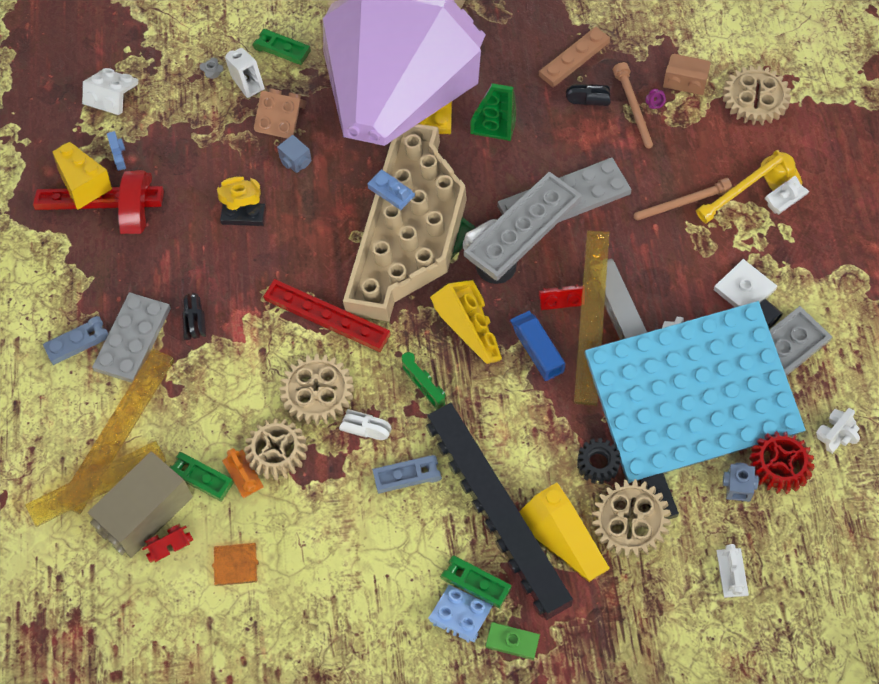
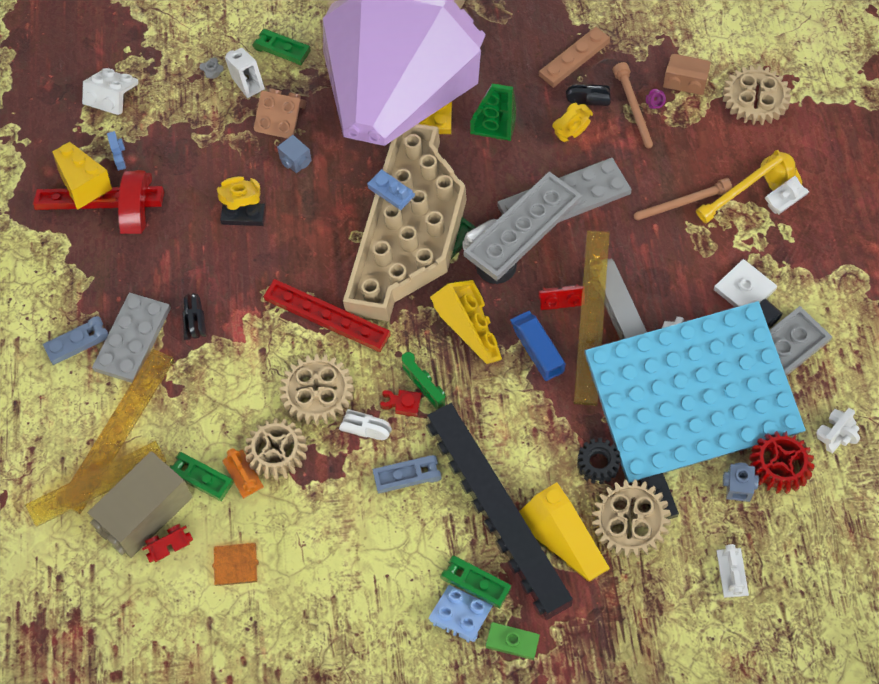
(405, 402): none -> red plate
(572, 122): none -> yellow plate

